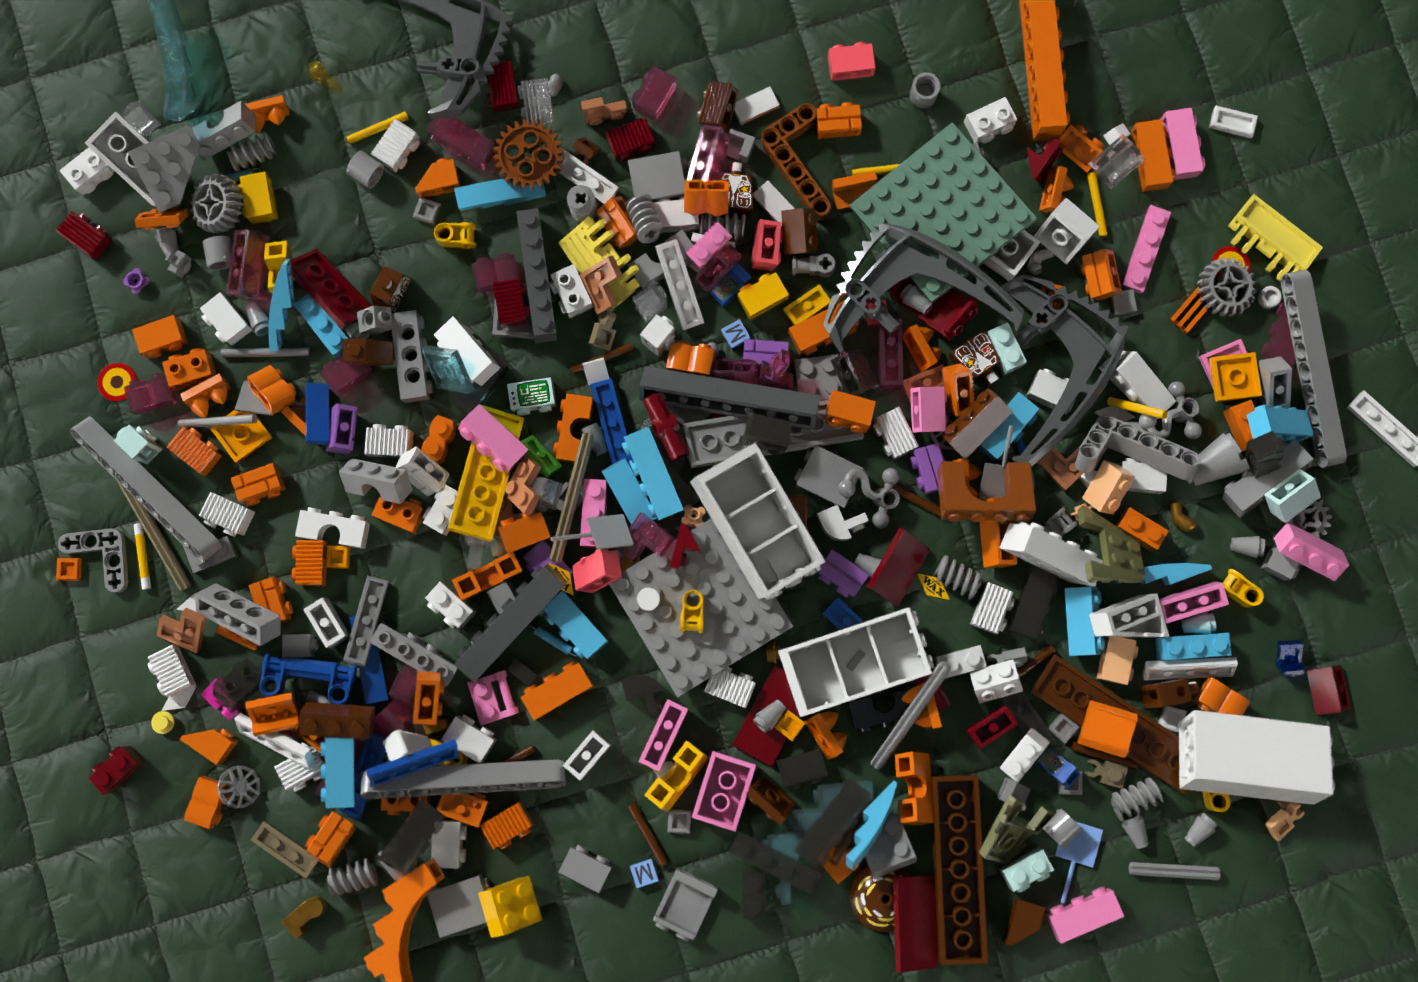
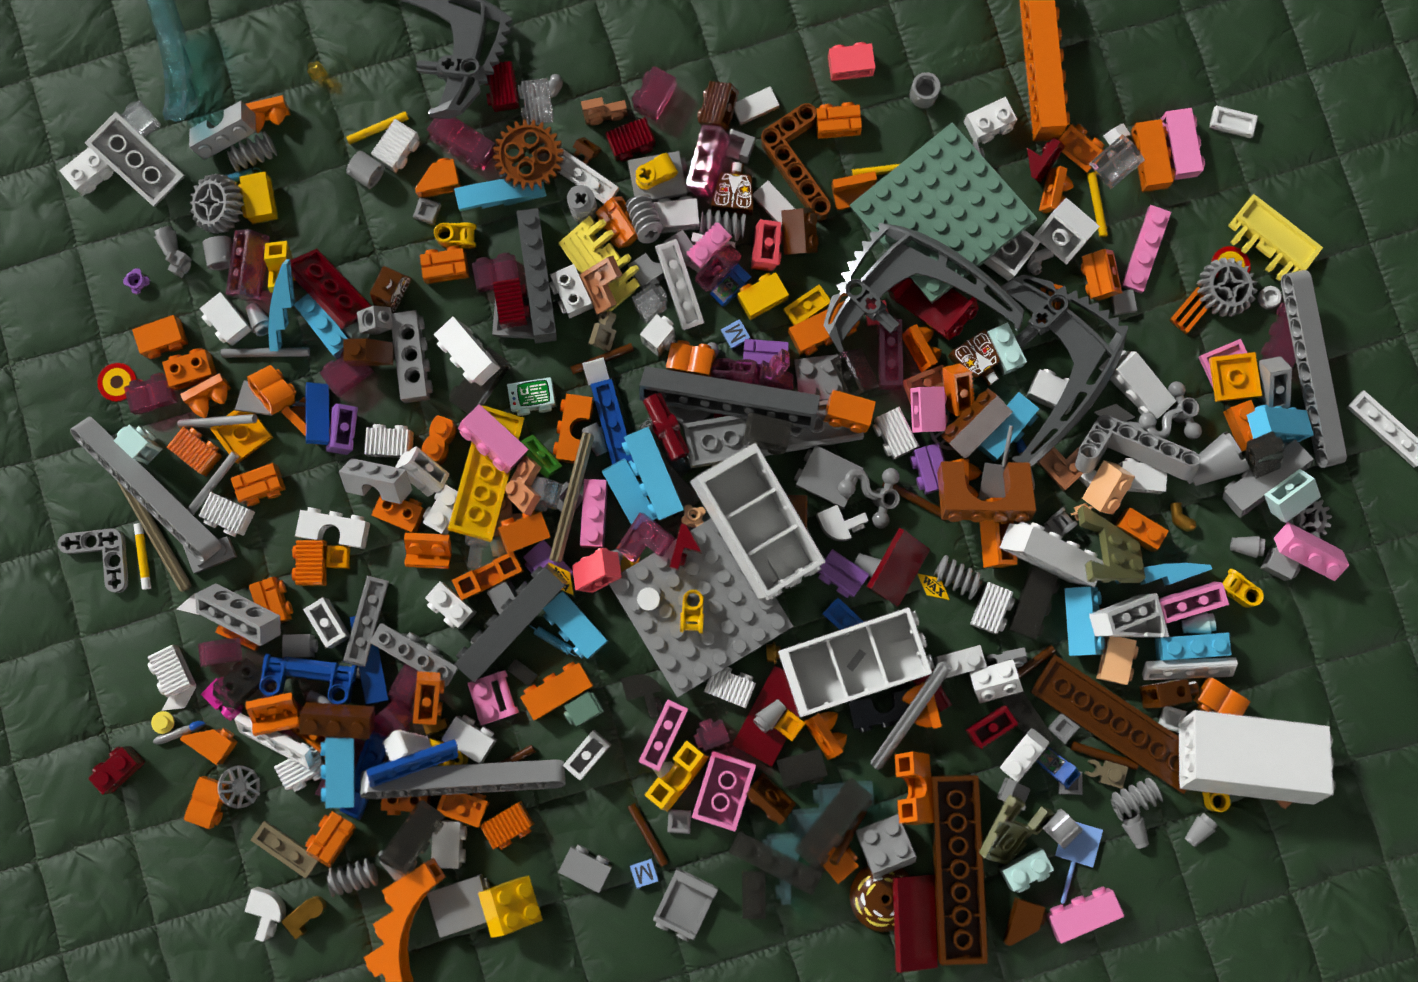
(69, 569): orange tile -> none
(83, 235): dark red brick -> none
(167, 166): light grey plate -> none
(169, 218): orange plate -> none
(186, 633): nougat plate -> none
(193, 727): none -> light grey piece
(212, 483): none -> light grey bar
(220, 652): none -> clear pink brick
(269, 907): none -> white brick
(427, 550): none -> orange bracket
(444, 265): none -> orange brick
(448, 369): clear light blue tile -> none
(583, 709): none -> sand green arch
(606, 532): light grey piece -> none
(658, 170): none -> yellow piece
(706, 197): orange brick -> none
(711, 734): none -> clear pink brick
(814, 265): light grey connector -> none
(874, 819): medium azure slope -> none
(916, 299): light grey cone -> none
(1107, 729): orange slope -> none
(1135, 407): yellow bar -> none
(1175, 871): light grey axle -> none
(1282, 821): light nougat plate -> none
(1290, 658): clear blue bracket -> none
(1328, 690): dark red panel -> none

